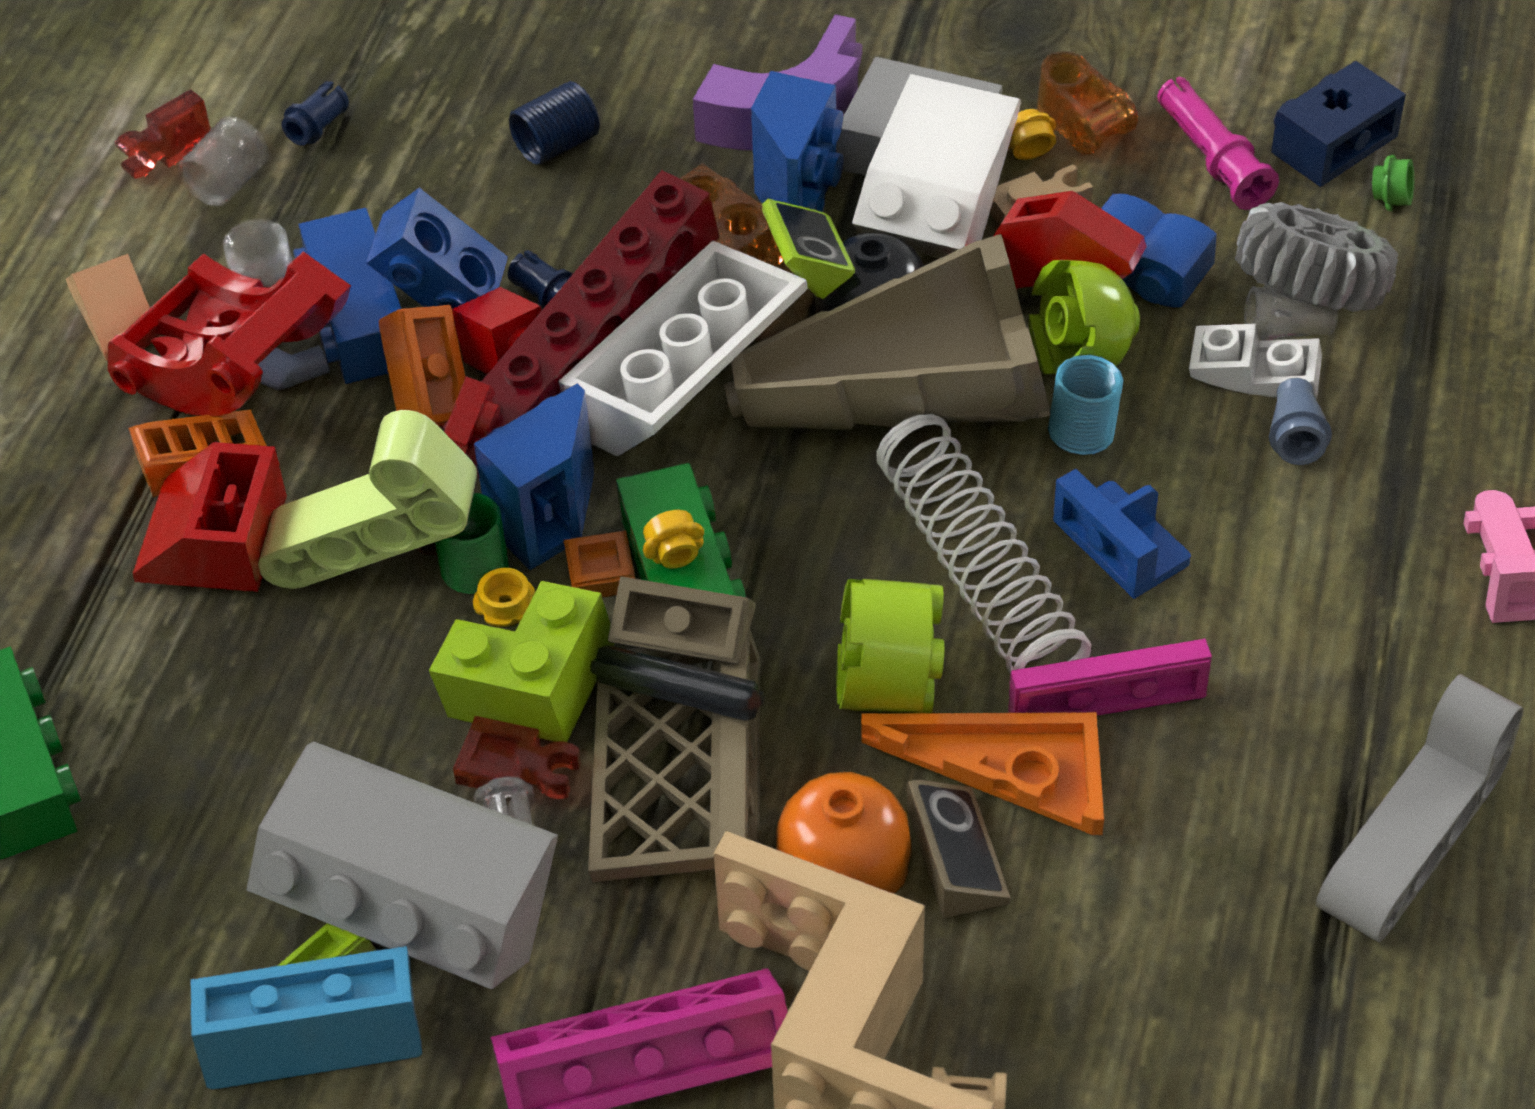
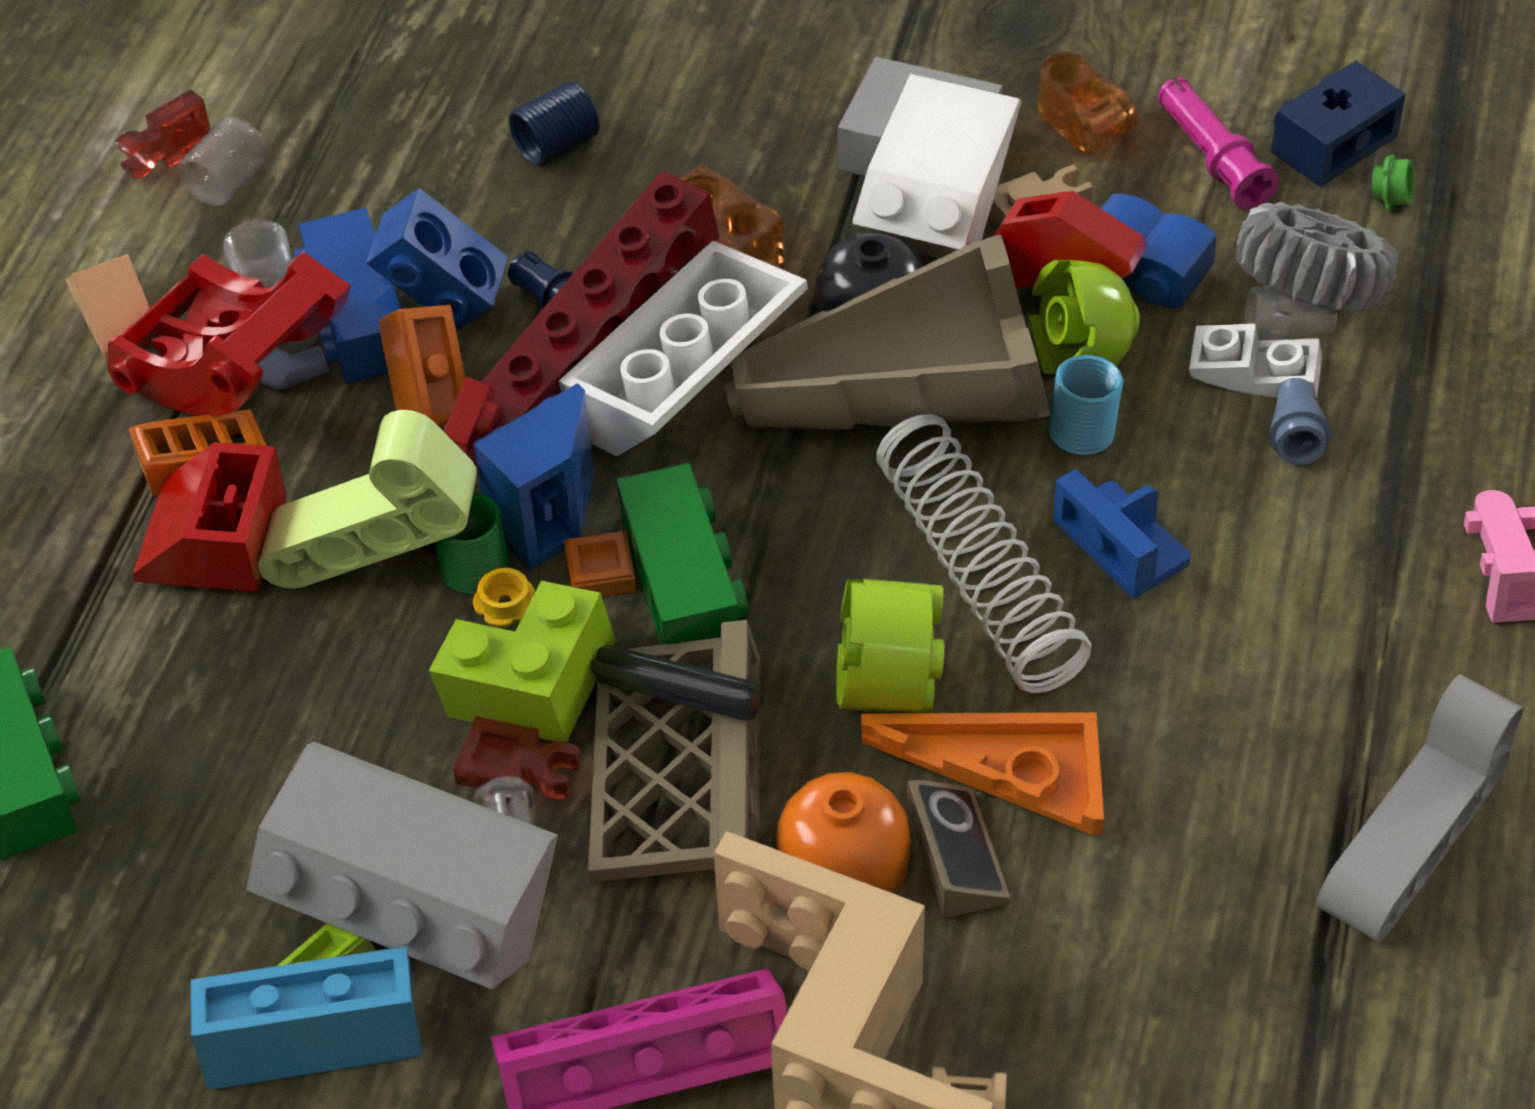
(306, 120): dark blue pin -> none
(491, 326): red brick -> none
(672, 539): yellow plate -> none
(680, 620): dark tan slope -> none
(727, 94): medium lavender arch -> none
(796, 140): blue slope -> none
(809, 245): slope -> none
(1032, 134): yellow plate -> none
(1114, 681): dark pink tile -> none

